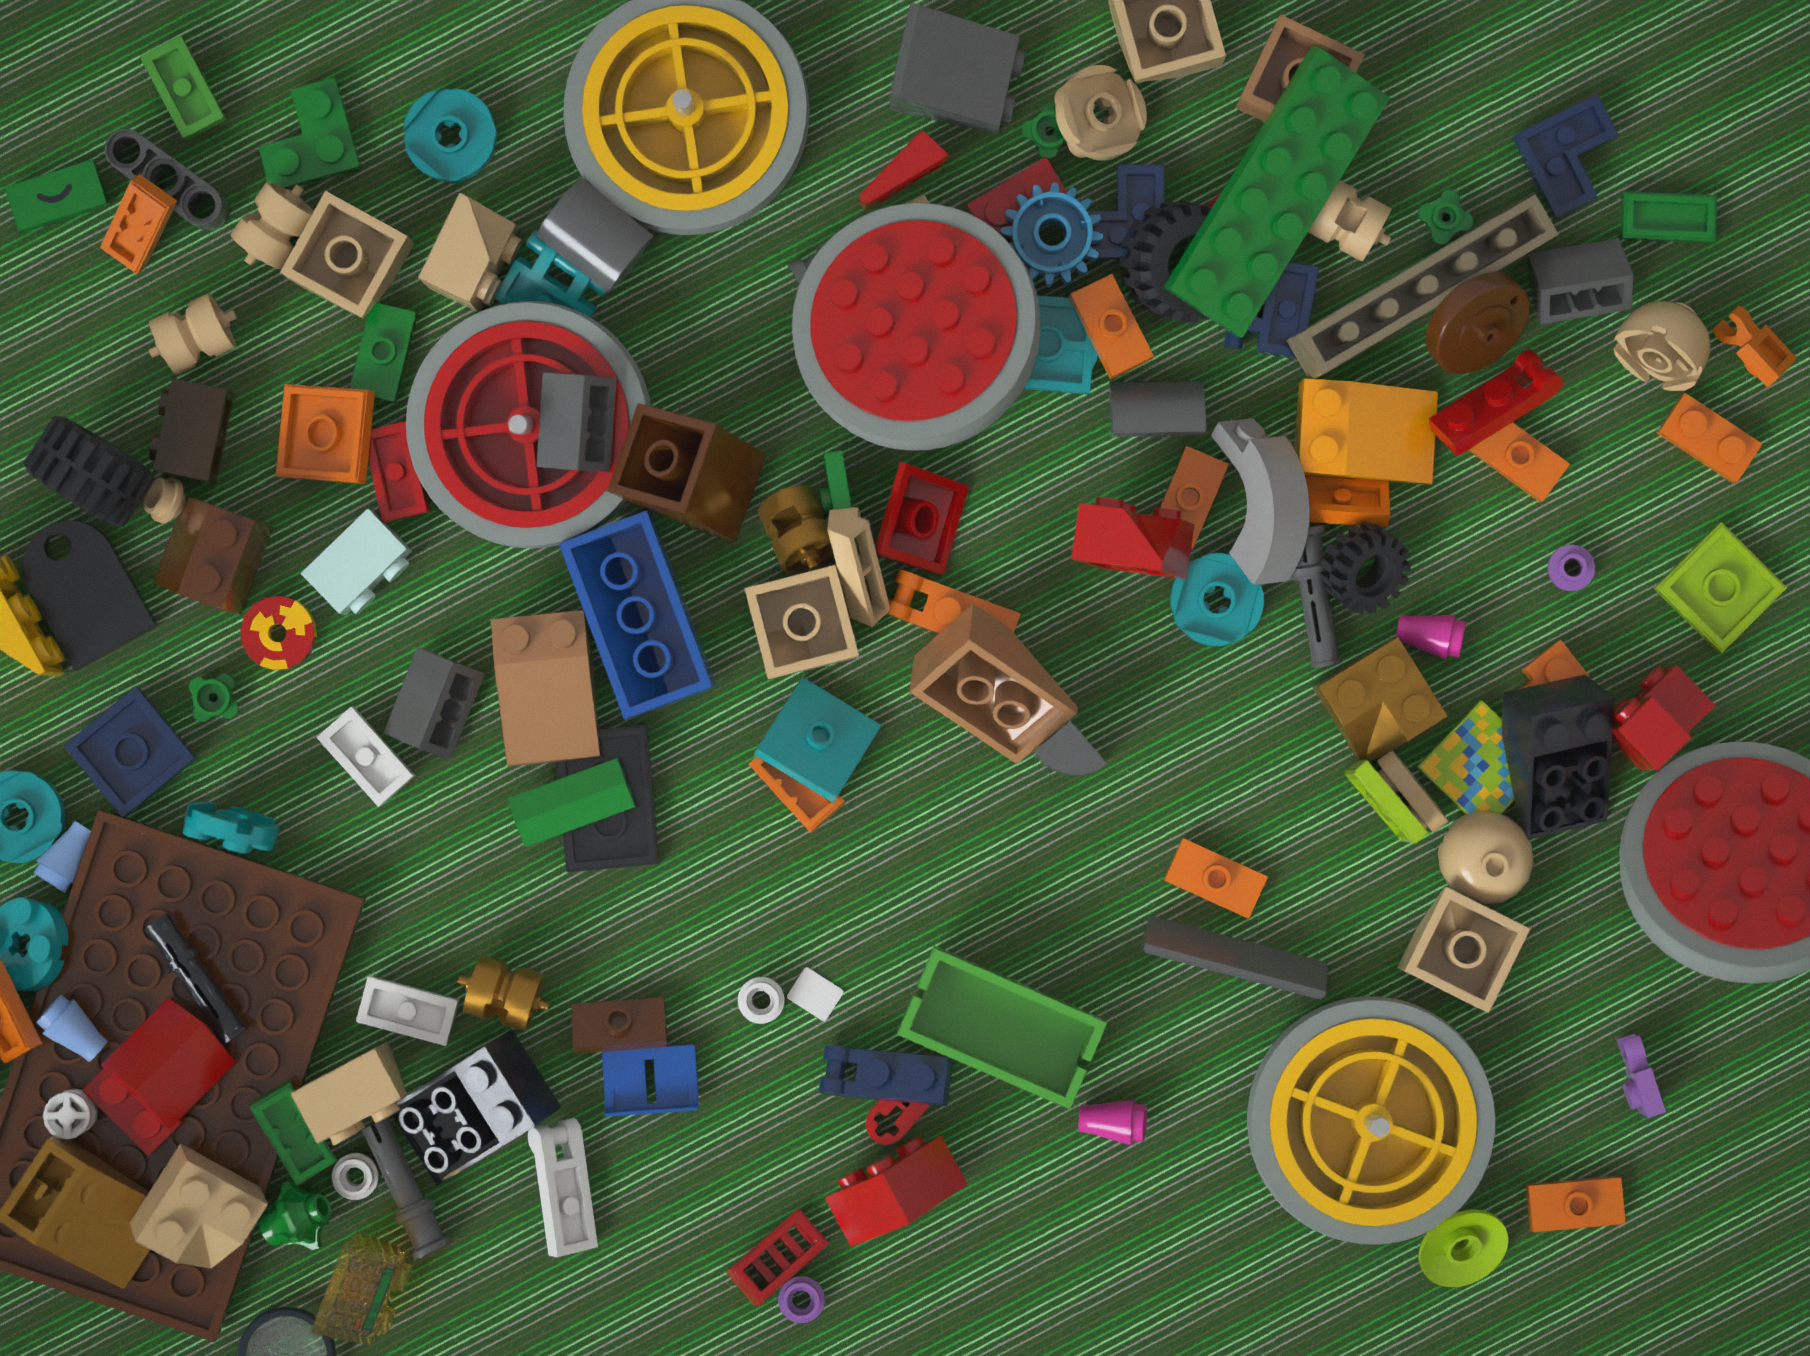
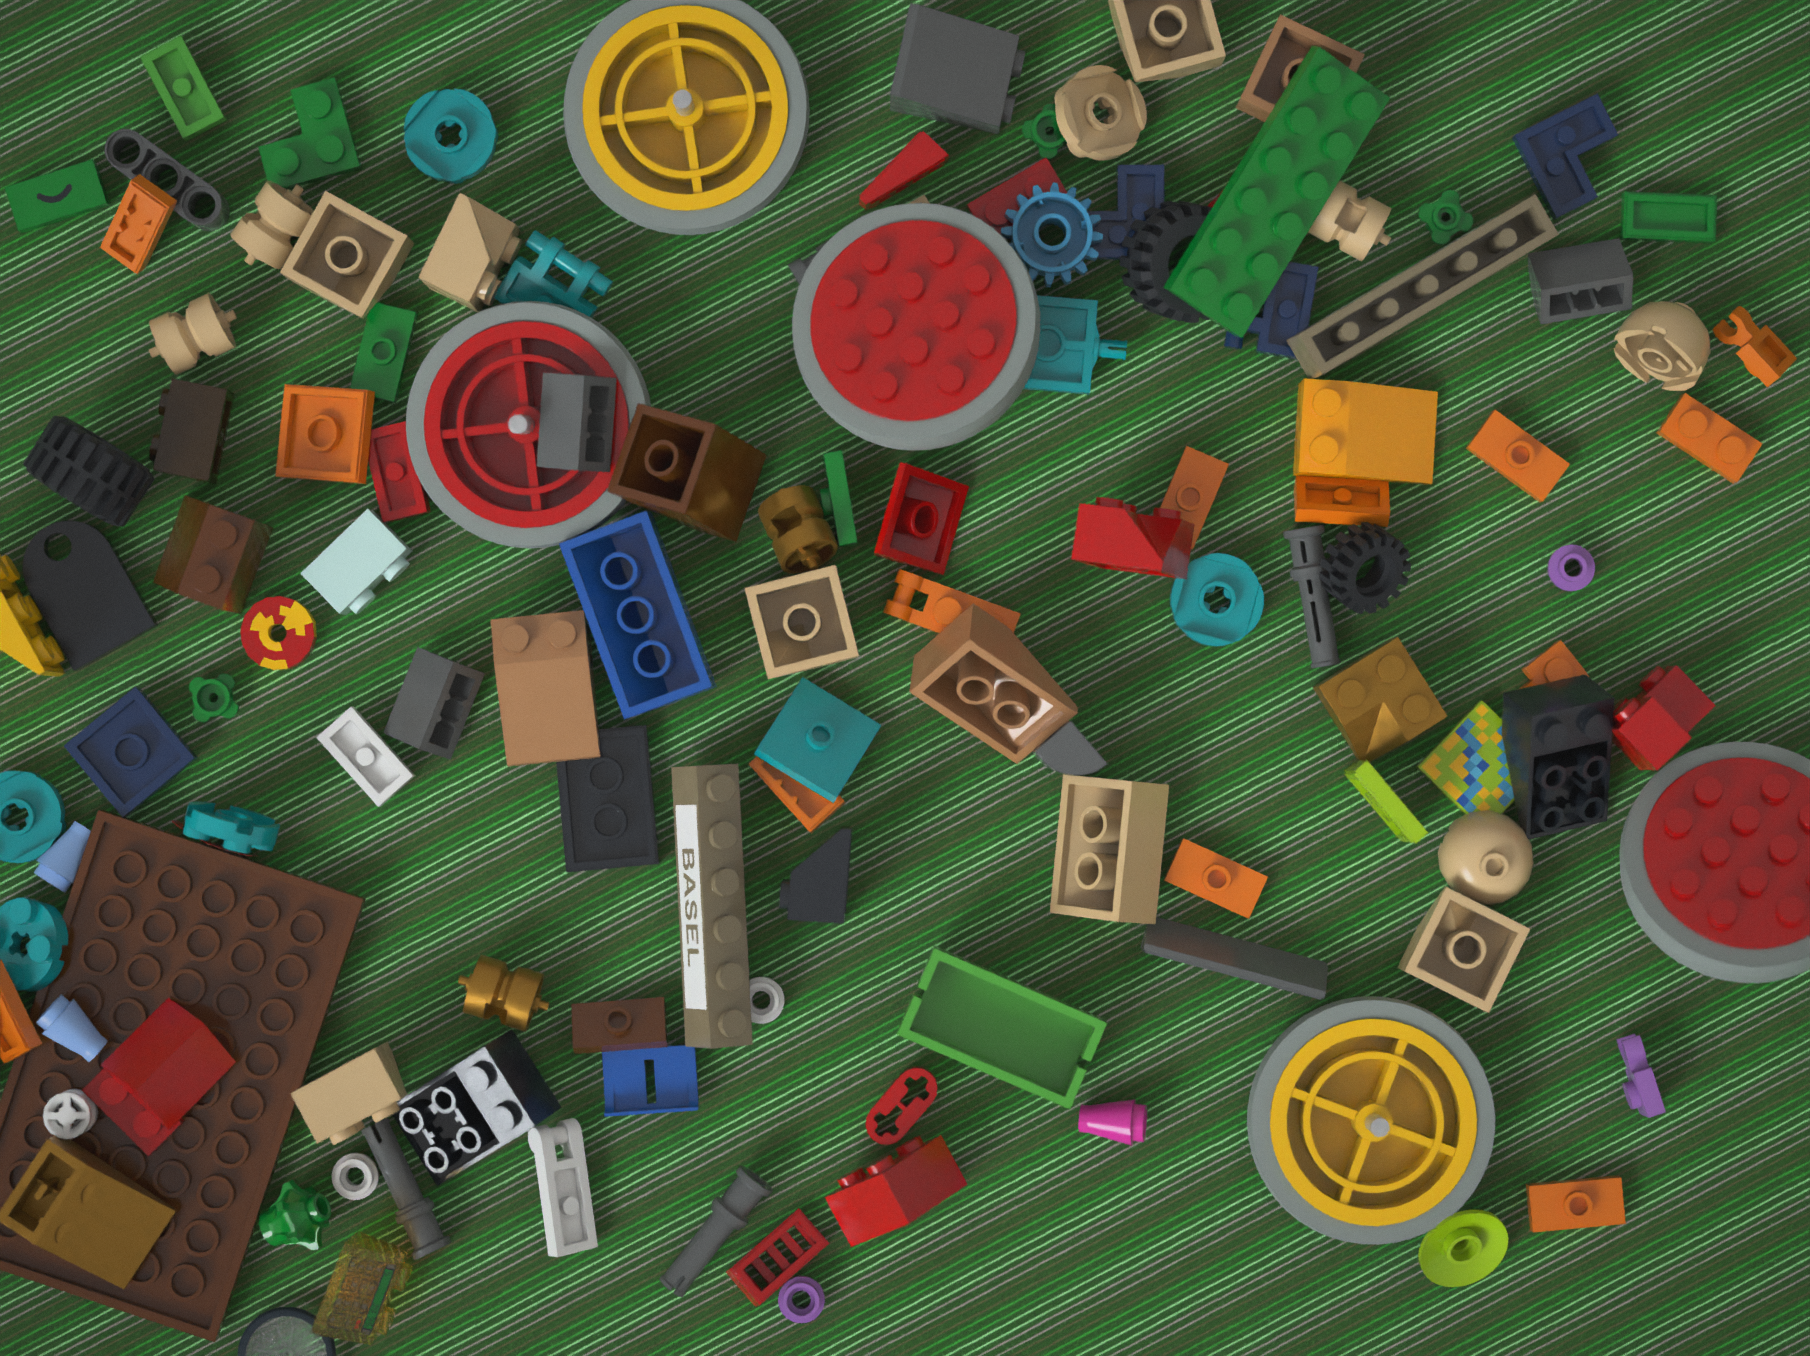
(164, 499): tan plate -> none
(180, 825): none -> sticker
(196, 979): black pin -> none
(197, 1211): tan slope -> none
(290, 1134): green plate -> none
(407, 1010): white plate -> none
(571, 802): green piece -> none
(594, 235): dark grey brick -> none
(711, 906): none -> dark tan brick
(728, 1214): none -> dark grey pin
(815, 994): white sticker -> none
(820, 883): none -> black slope
(843, 528): tan piece -> none
(887, 1076): dark blue plate -> none
(1109, 849): none -> tan slope
(1111, 326): orange plate -> none
(1157, 408): dark grey brick -> none
(1276, 501): light grey arch -> none
(1401, 779): tan plate -> none
(1433, 634): dark pink cone -> none
(1477, 323): reddish brown wheel -> none
(1495, 403): red plate -> none
(1720, 588): lime tile -> none

